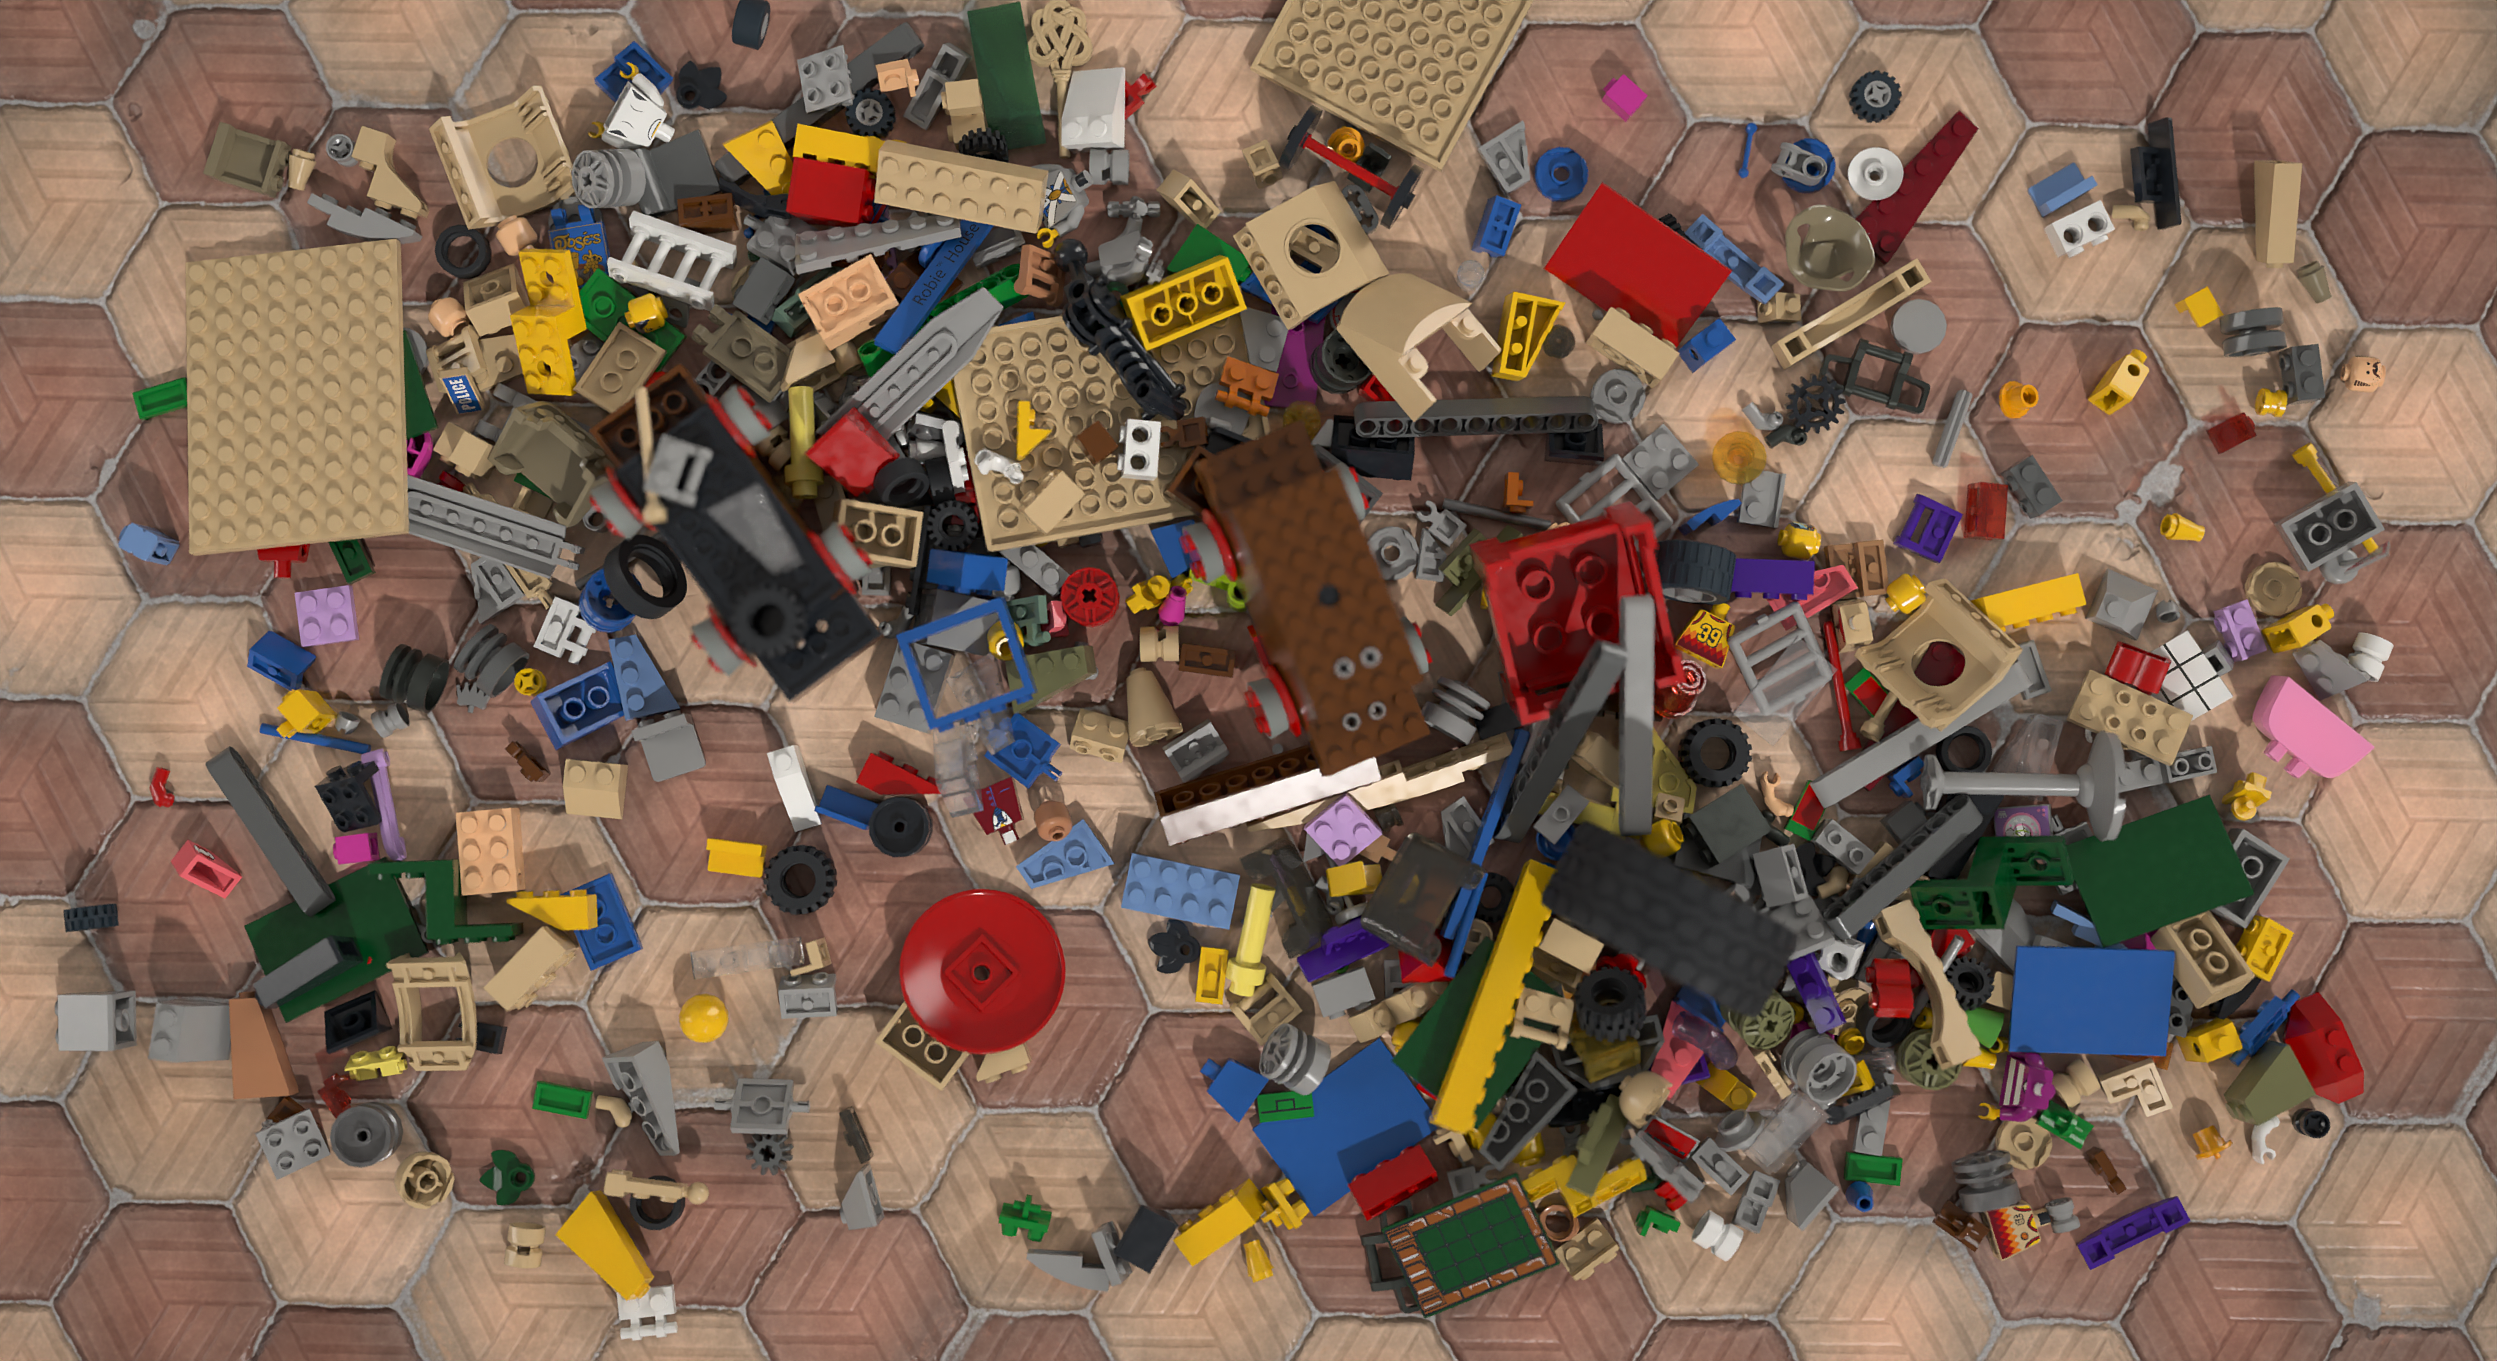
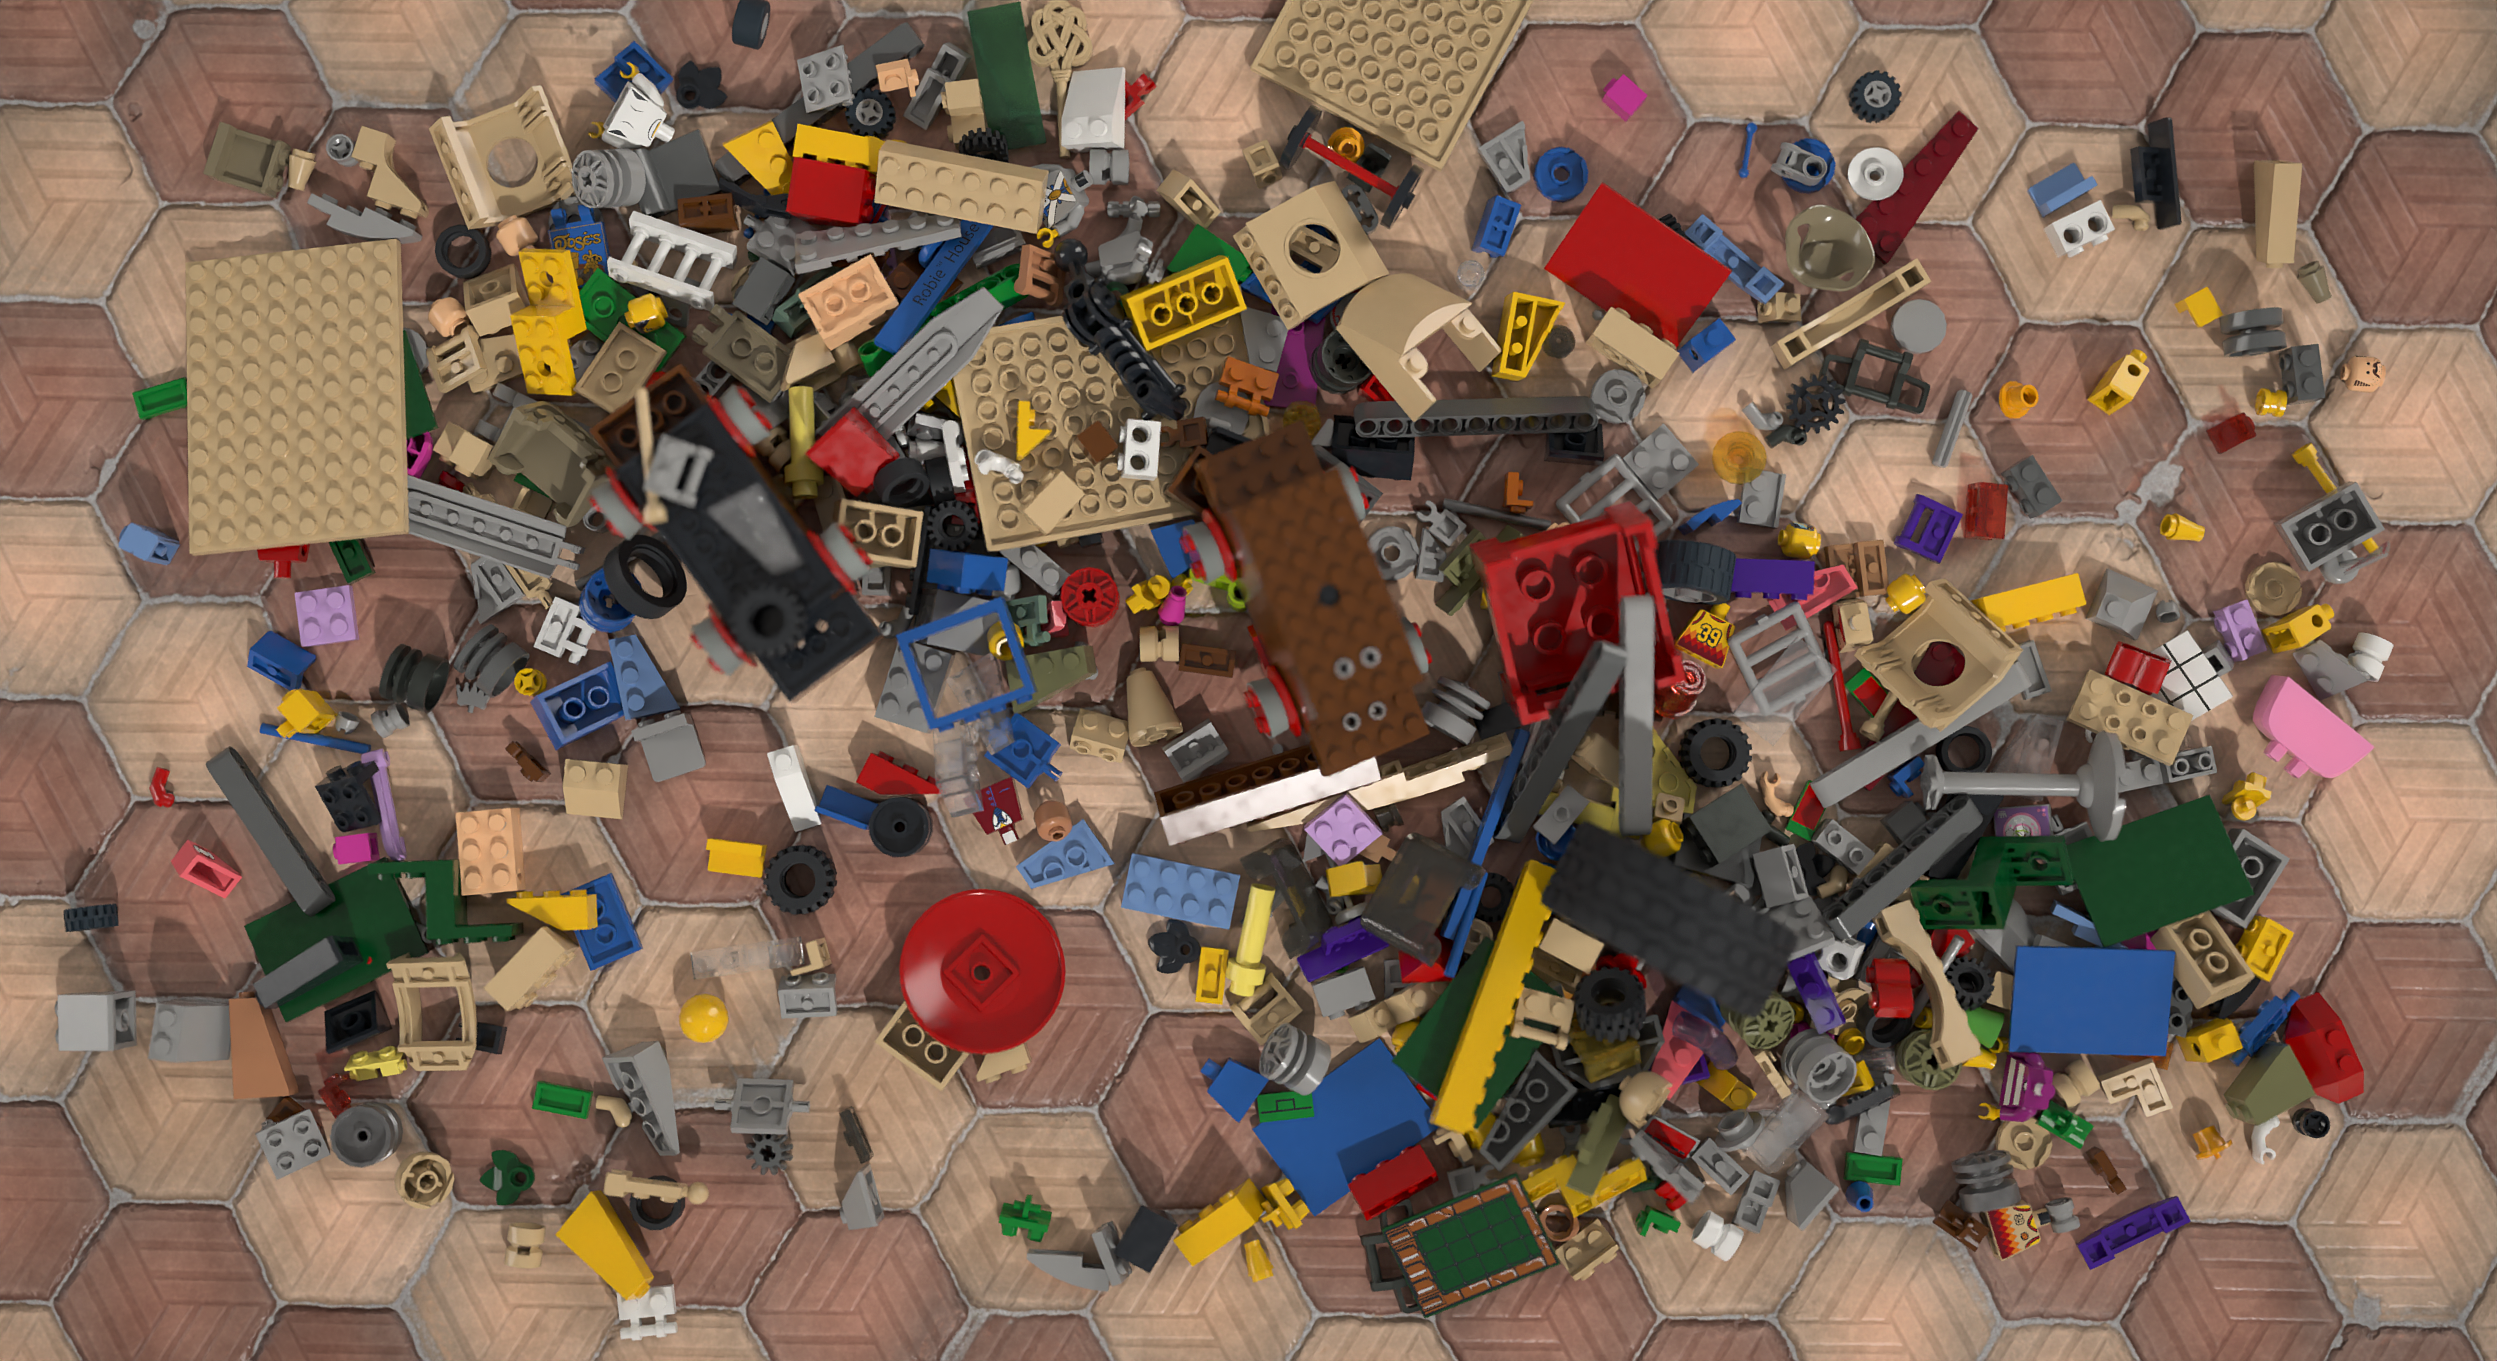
(462, 390): tile -> none

